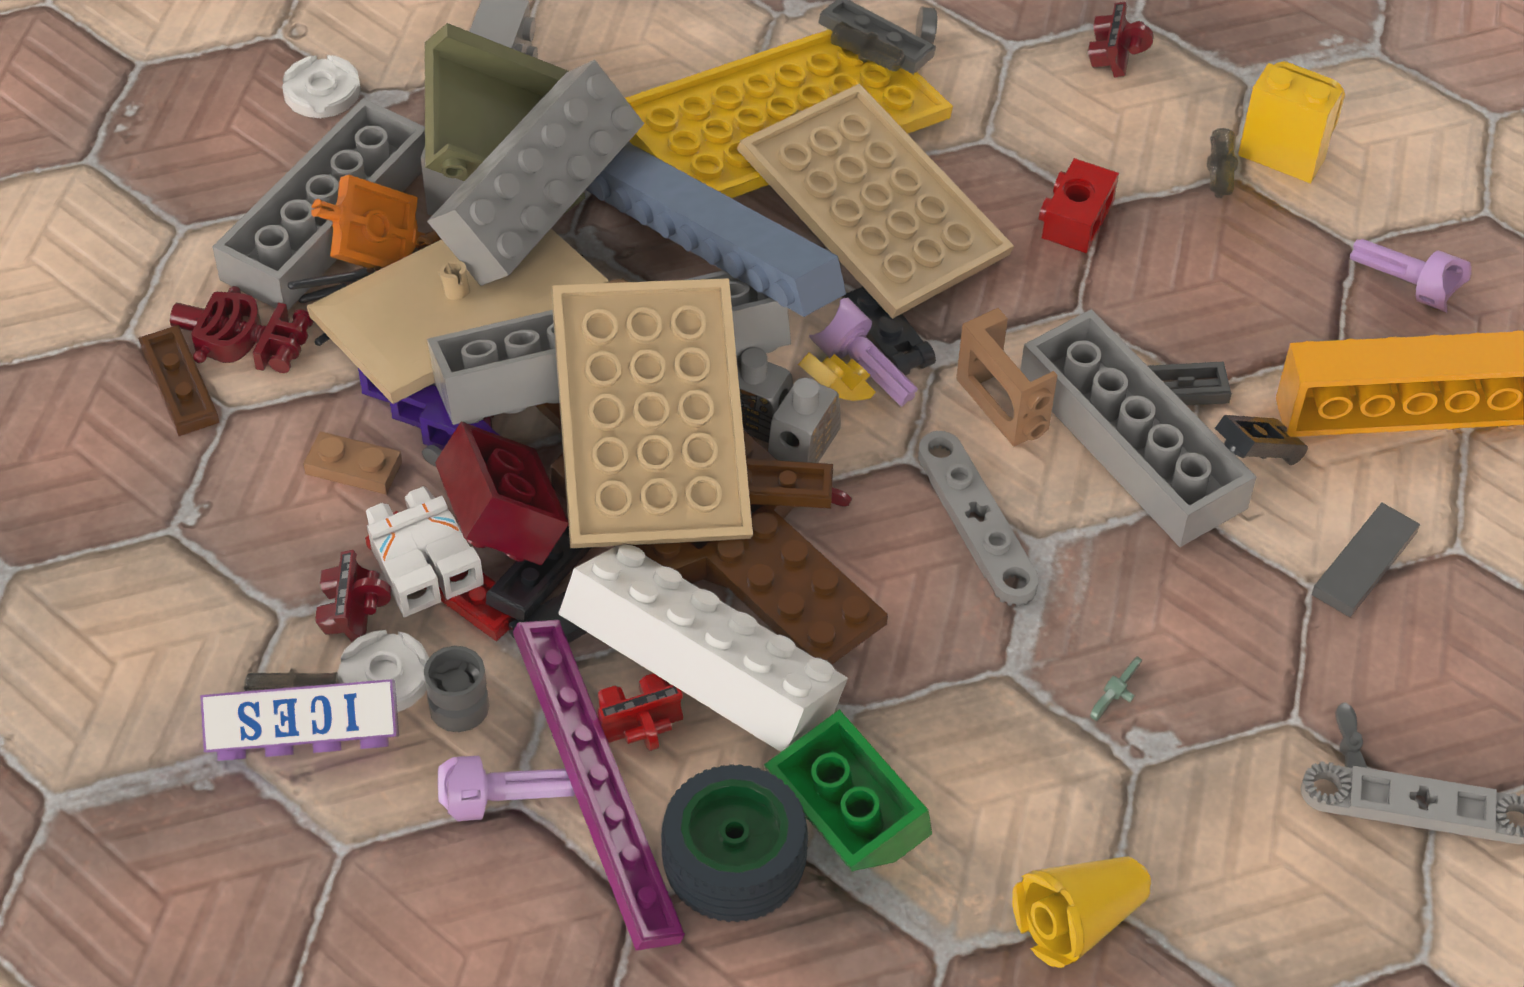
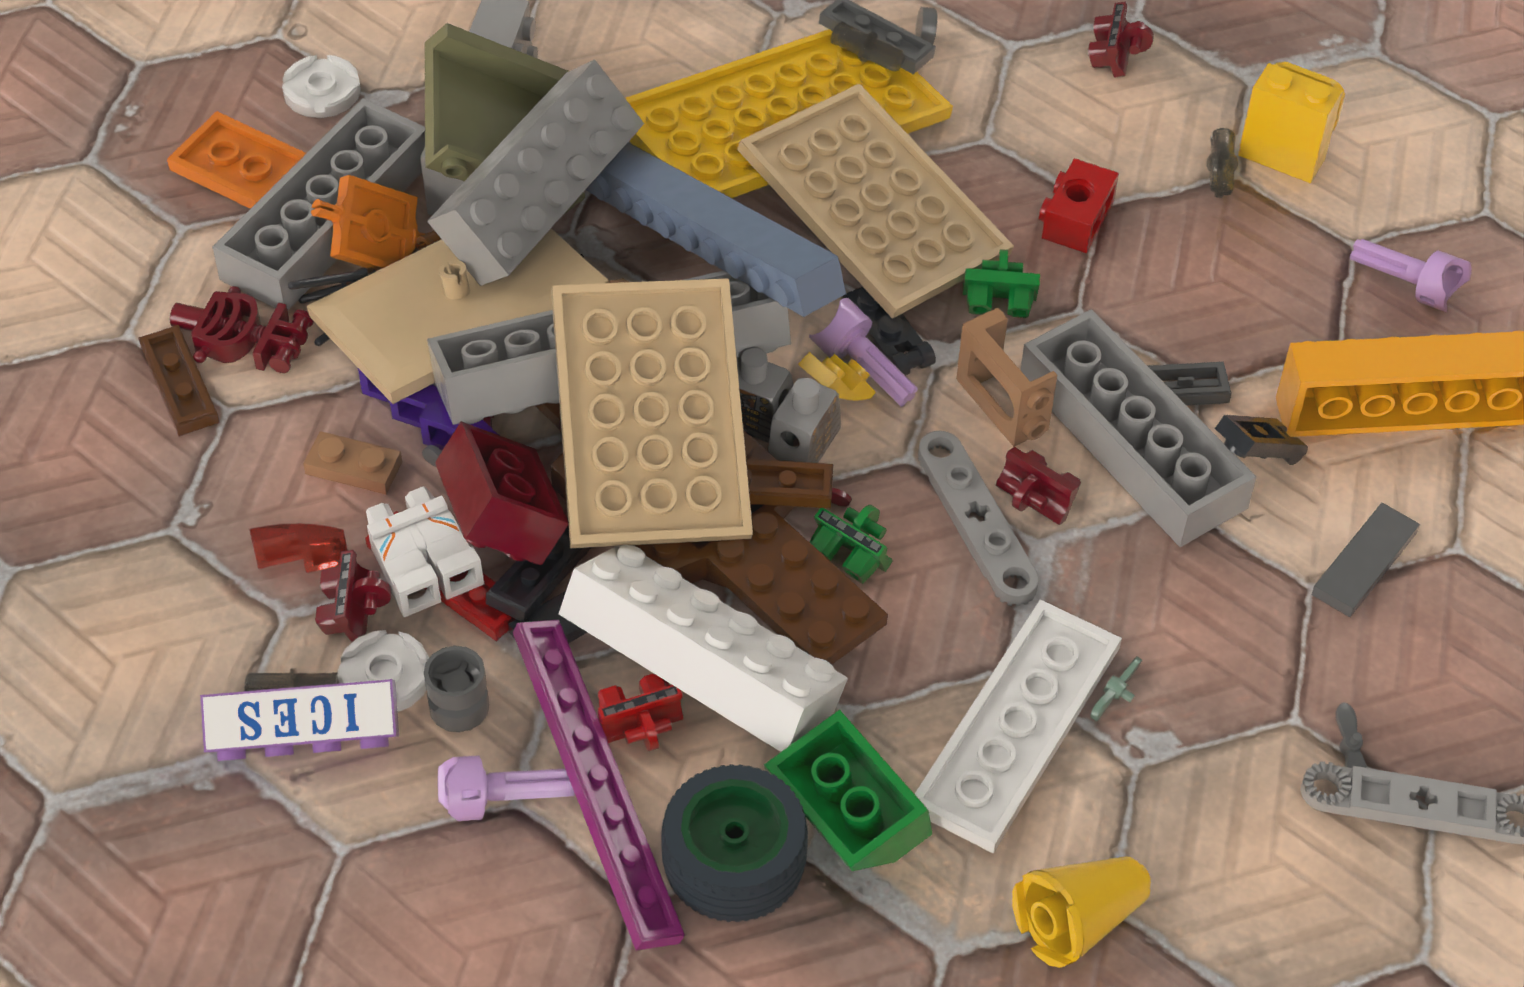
(233, 159): none -> orange plate
(284, 543): none -> clear red slope
(866, 551): none -> green hips
(1001, 280): none -> green hips
(1016, 725): none -> white plate
(1037, 485): none -> dark red hips

